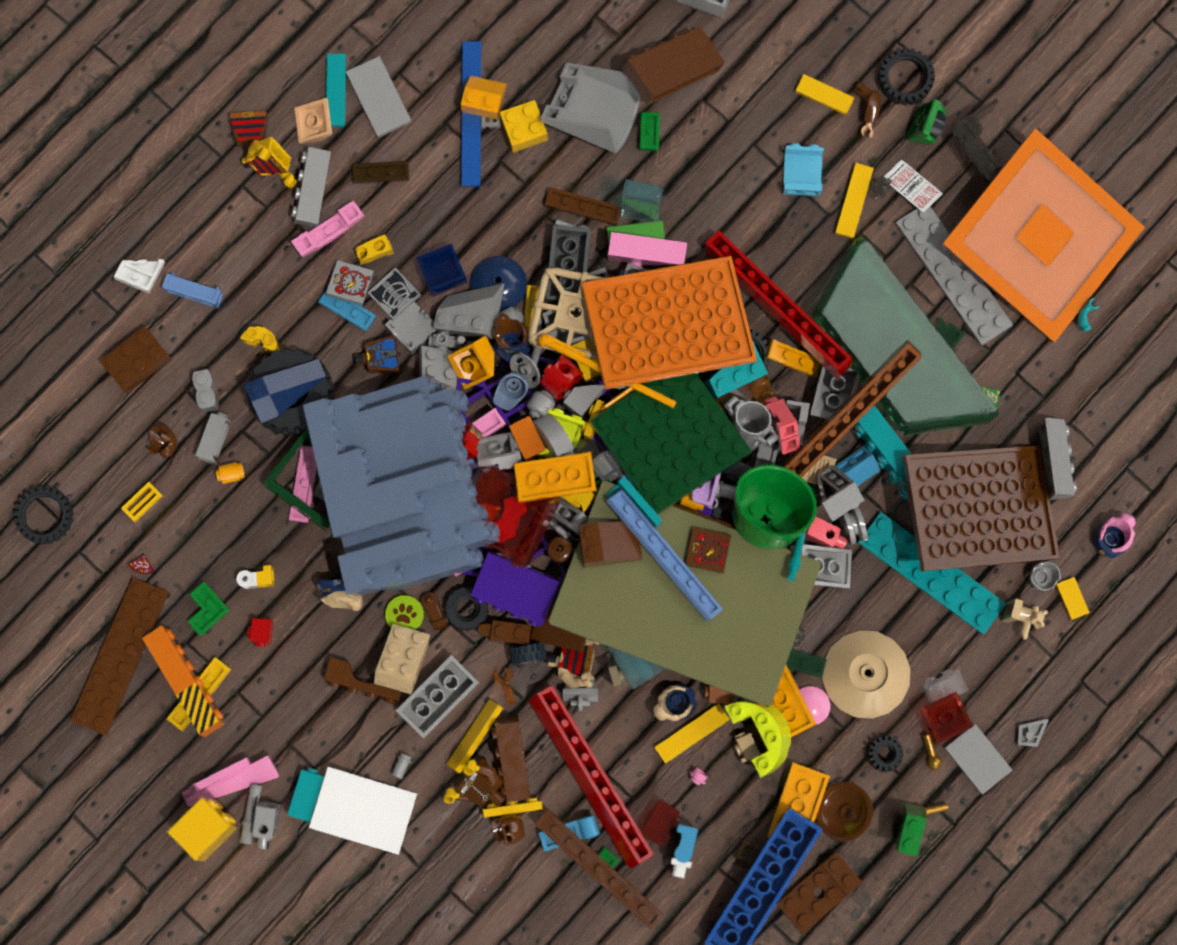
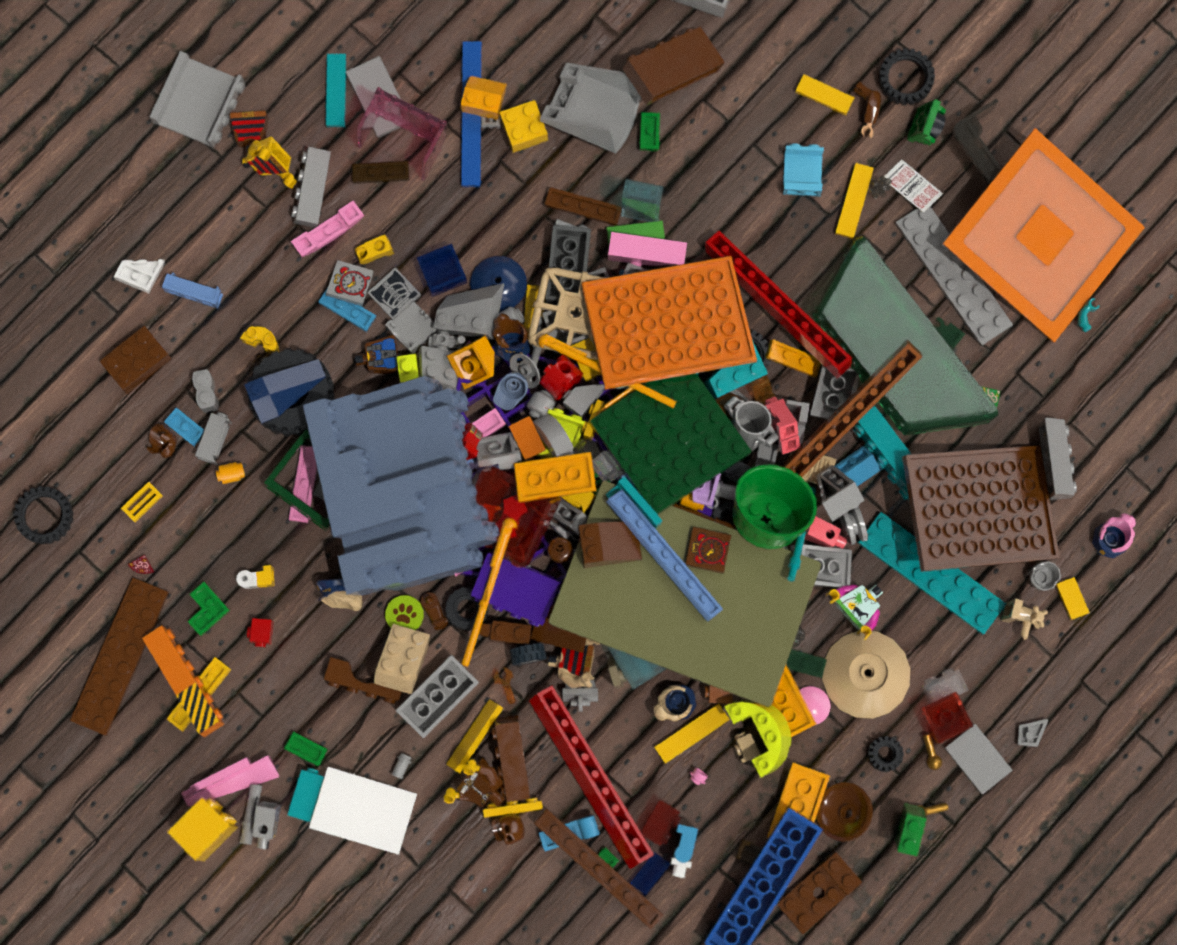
(184, 427): none -> dark azure plate
(197, 100): none -> light grey panel
(306, 749): none -> green plate
(313, 121): light nougat slope -> none
(407, 117): none -> clear pink windscreen
(408, 367): none -> neon yellow torso
(508, 525): none -> light orange bar
(649, 873): none -> clear blue panel
(858, 606): none -> torso

